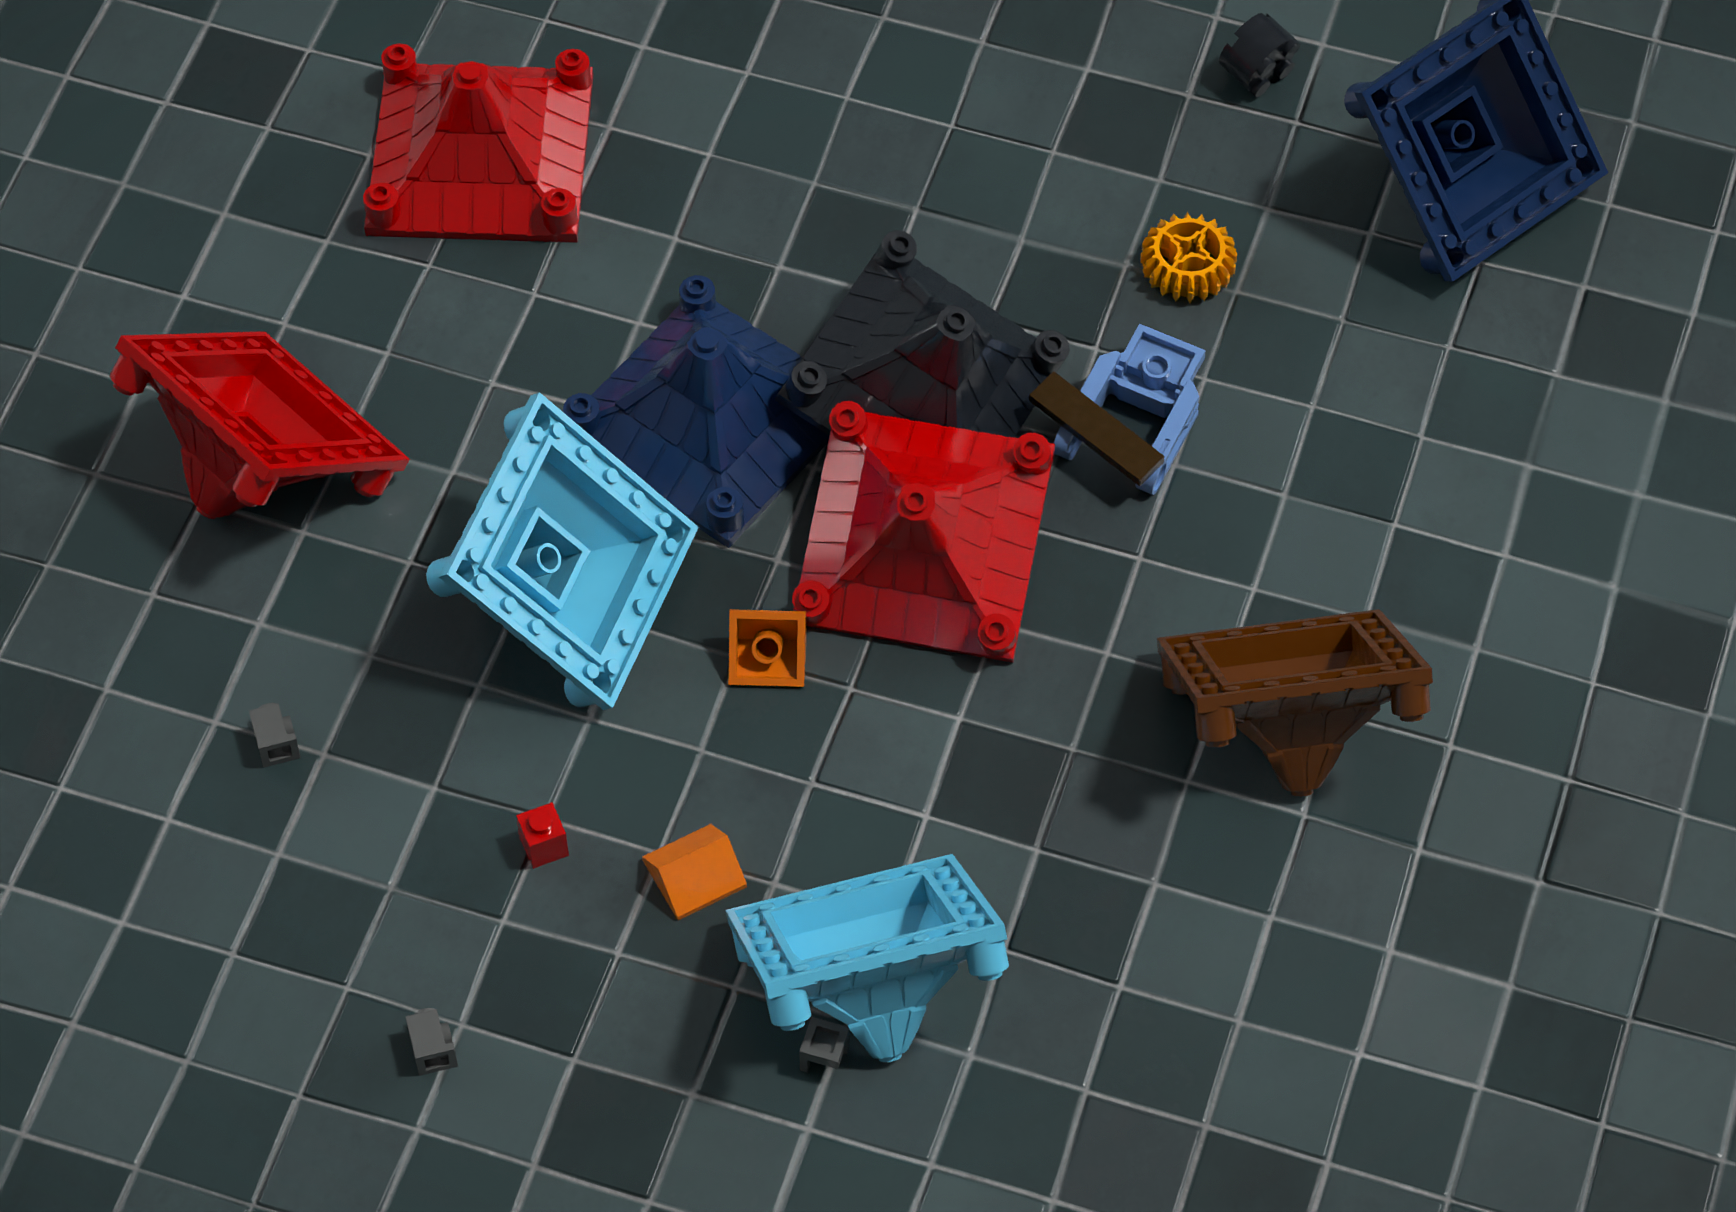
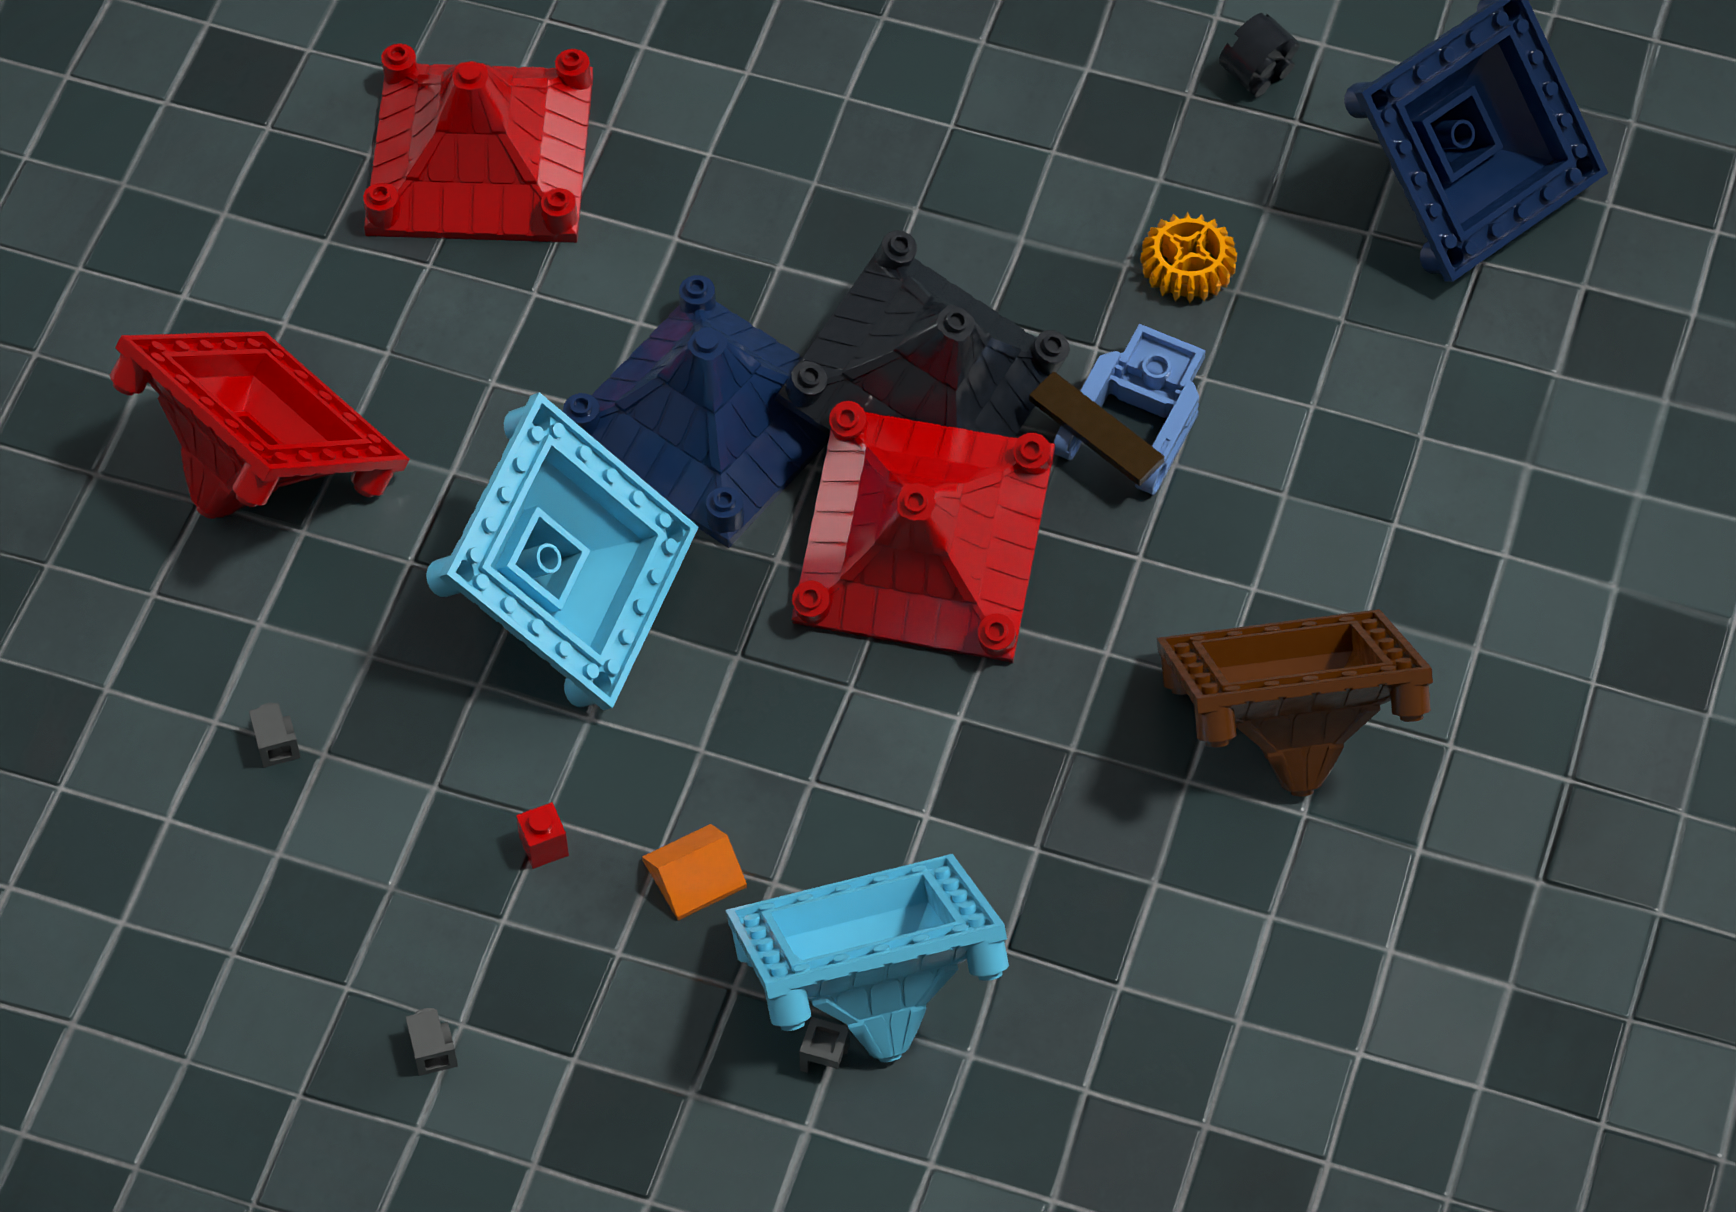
(767, 648): orange slope -> none

